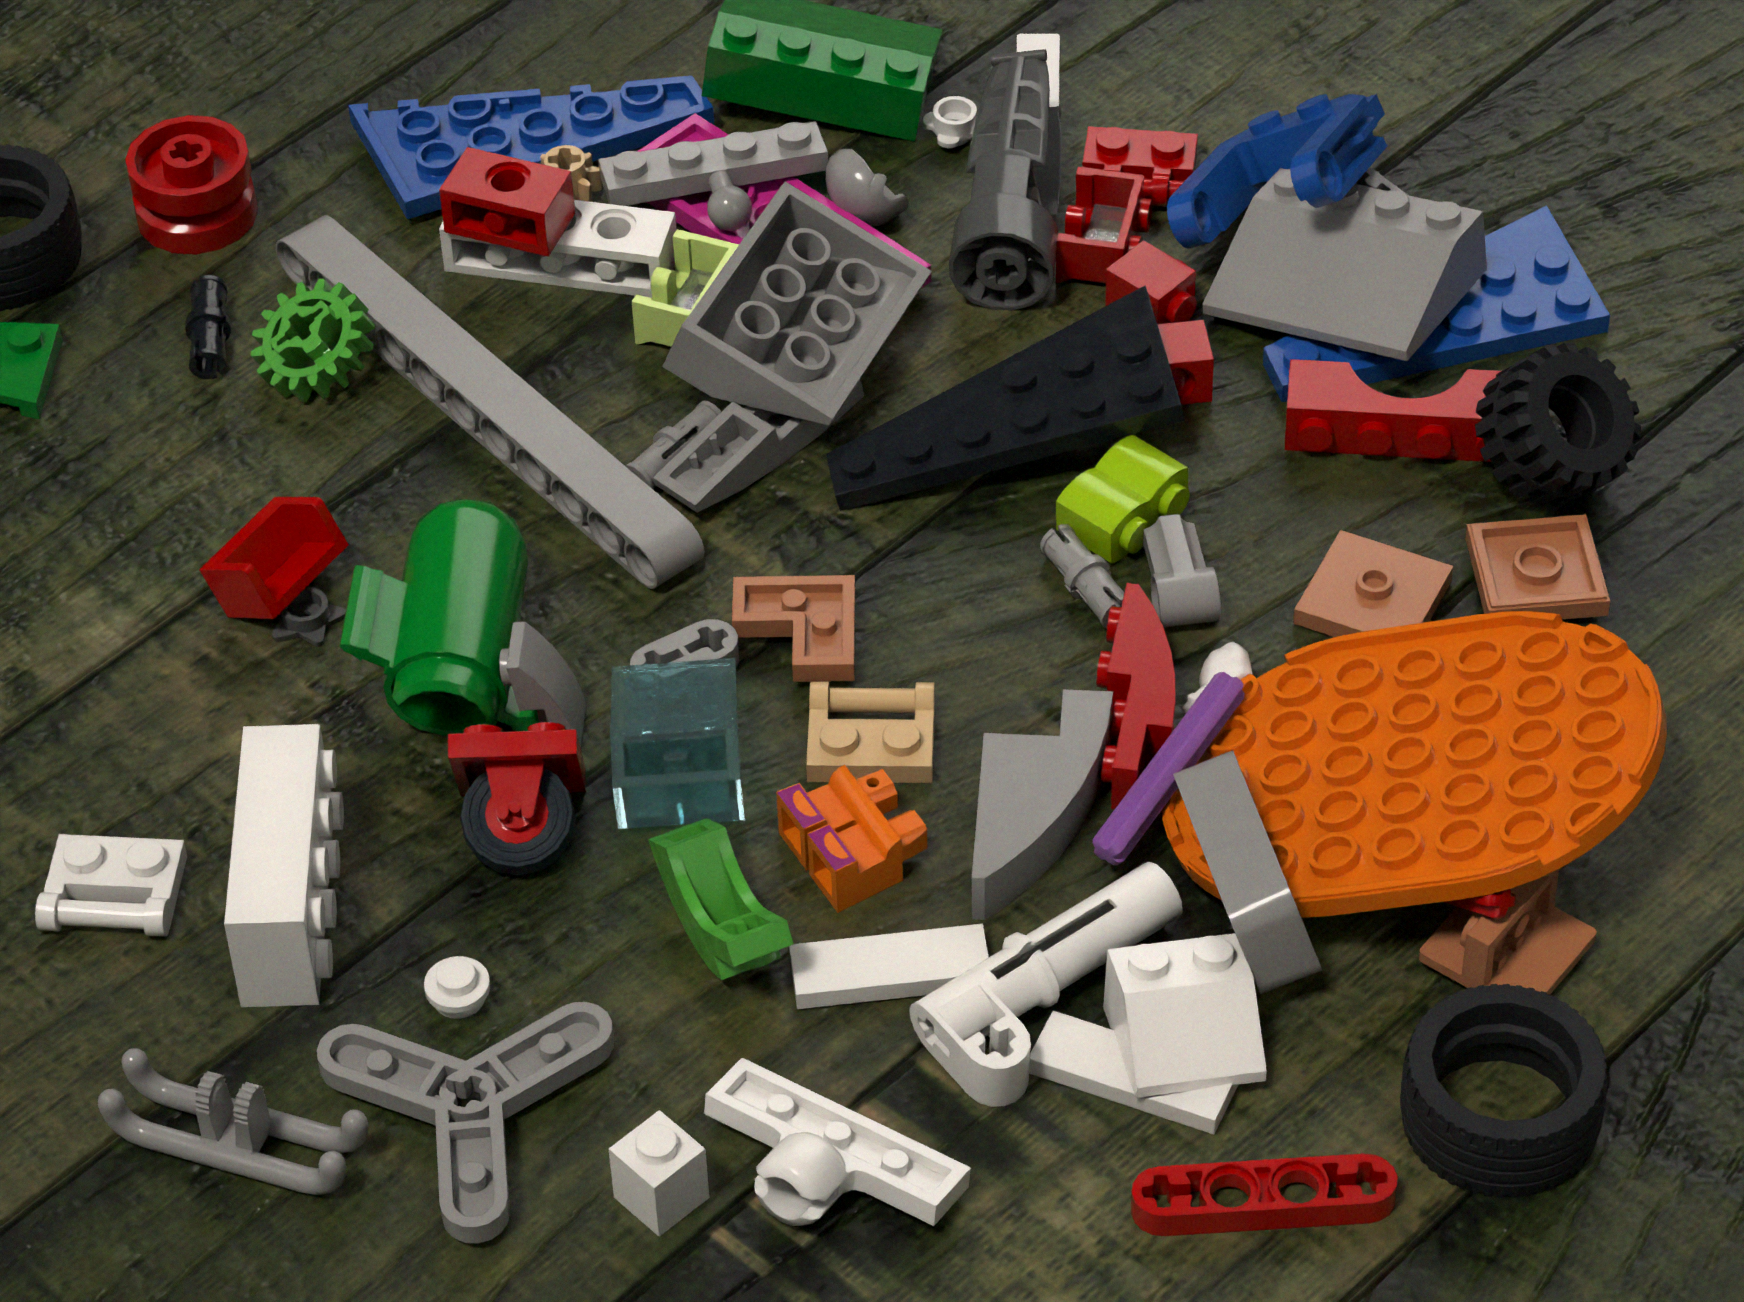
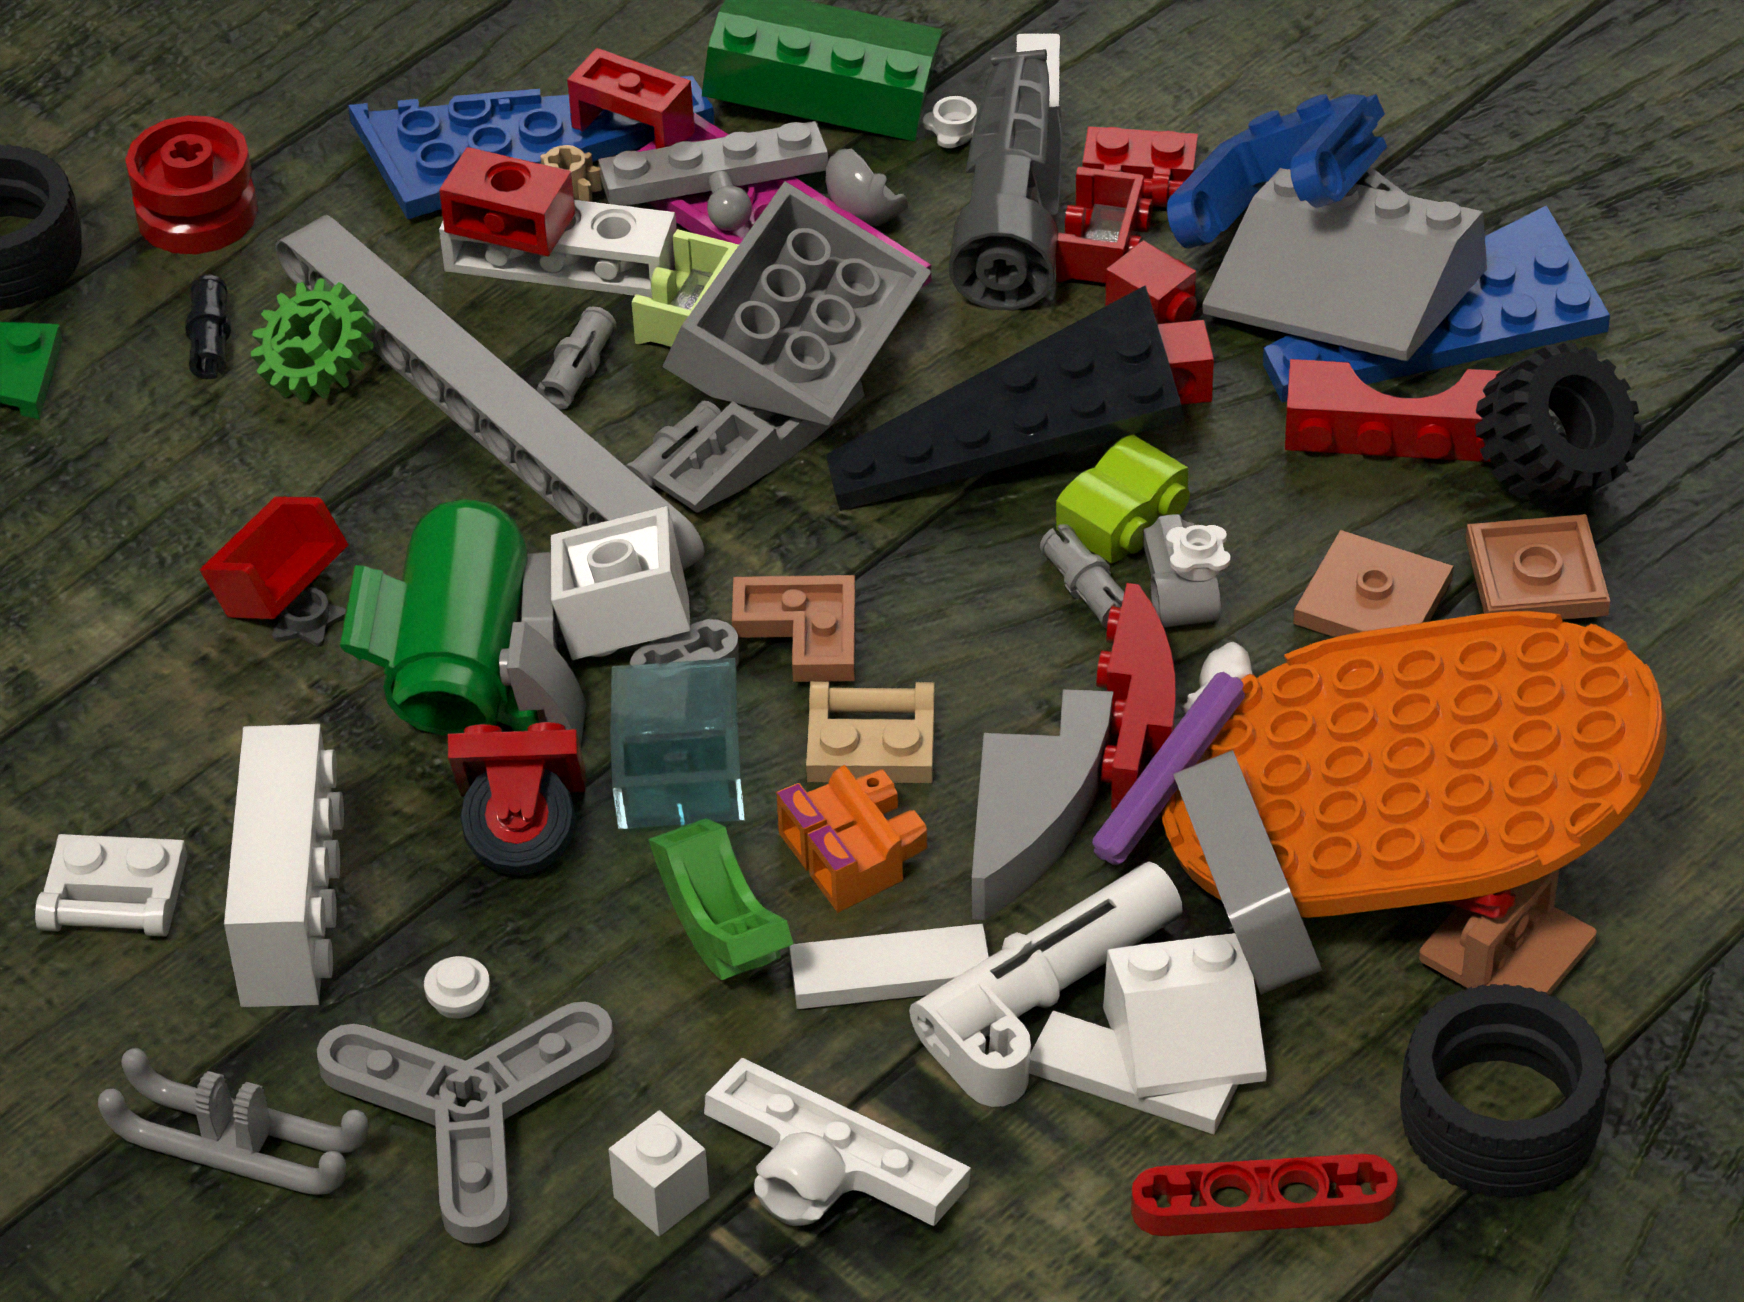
(536, 598): none -> light grey beam
(590, 337): none -> light grey pin
(618, 583): none -> white slope
(634, 92): none -> red panel
(1198, 551): none -> white plate

